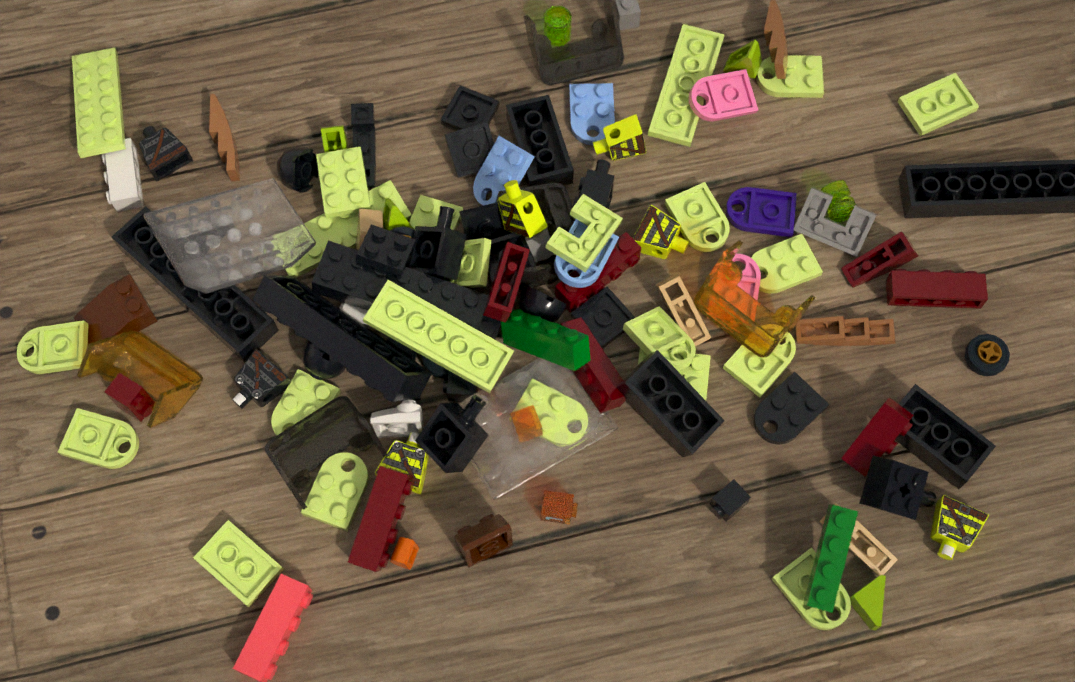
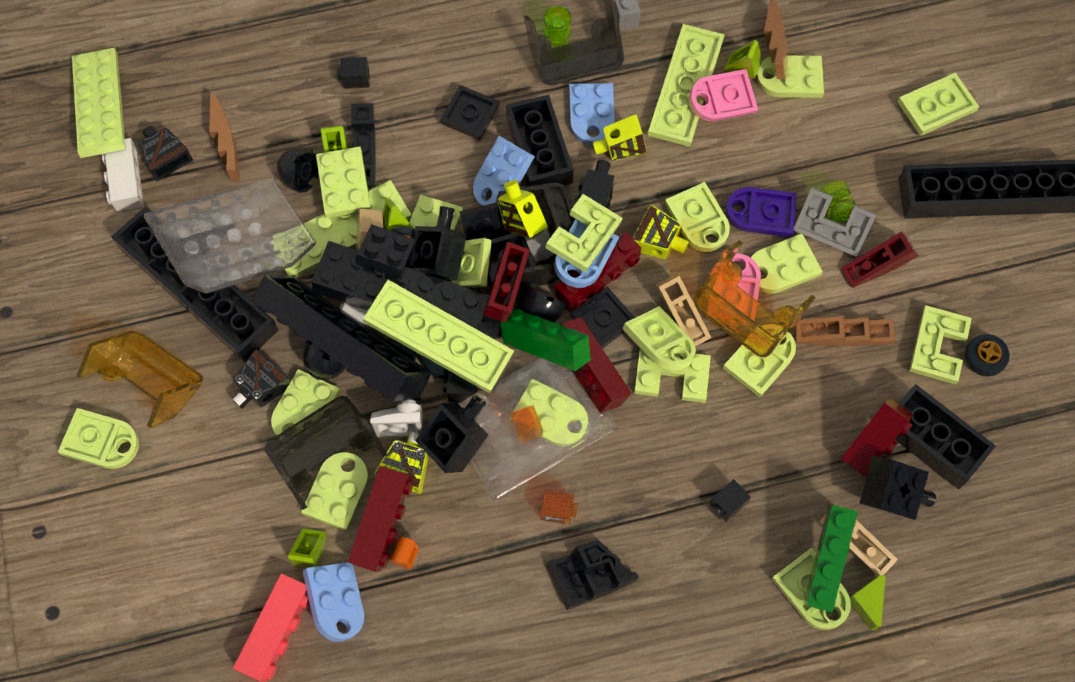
(55, 347): yellowish green plate -> none
(117, 310): reddish brown slope -> none
(130, 397): dark red brick -> none
(238, 563): yellowish green plate -> none
(308, 548): none -> lime slope
(334, 599): none -> light blue plate
(354, 72): none -> black brick
(469, 148): black plate -> none
(484, 539): reddish brown slope -> none
(588, 574): none -> black slope
(670, 404): black brick -> none
(790, 409): black plate -> none
(926, 354): none -> yellowish green plate
(936, 289): dark red brick -> none
(955, 526): torso -> none

